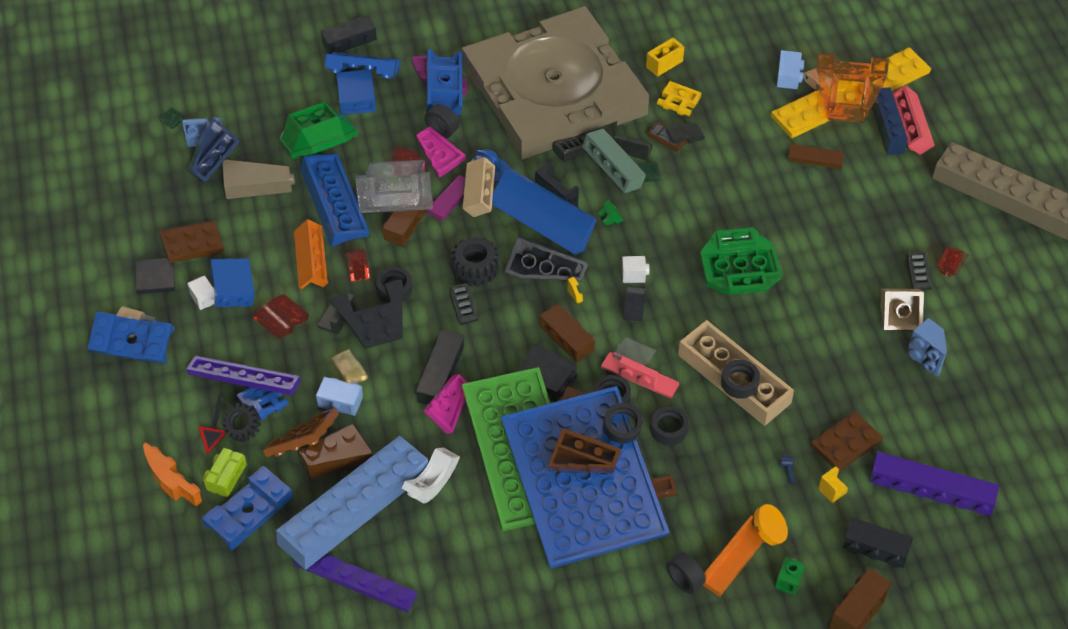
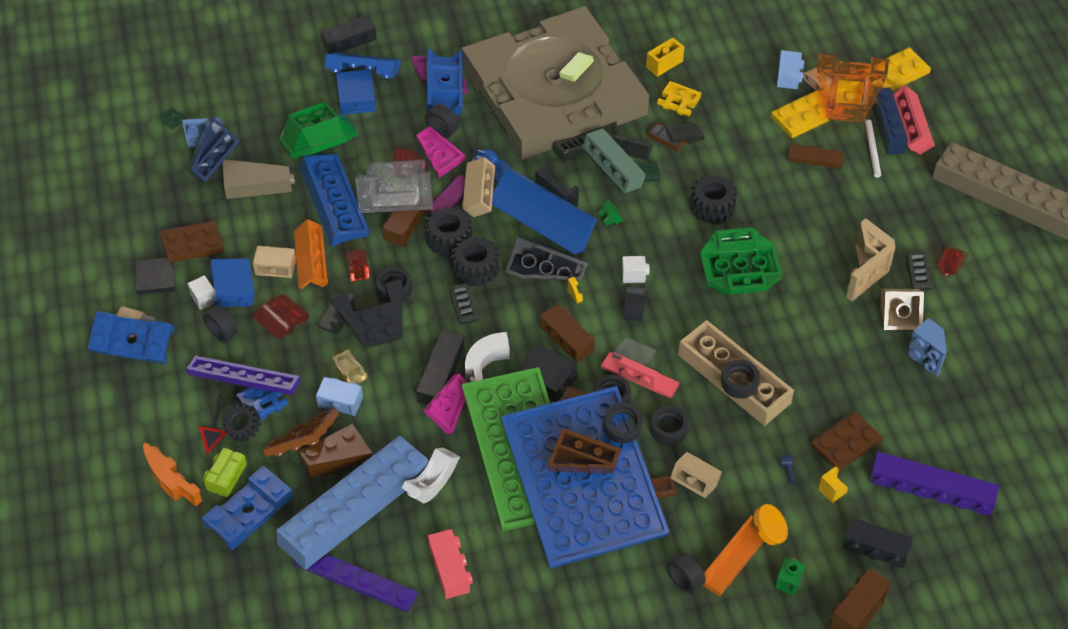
(220, 323): none -> black tyre
(274, 261): none -> tan brick
(447, 220): none -> black tyre
(449, 563): none -> coral brick
(483, 352): none -> white arch
(576, 66): none -> yellowish green tile
(696, 474): none -> tan brick
(710, 209): none -> black tyre
(872, 147): none -> white bar
(874, 255): none -> tan bracket

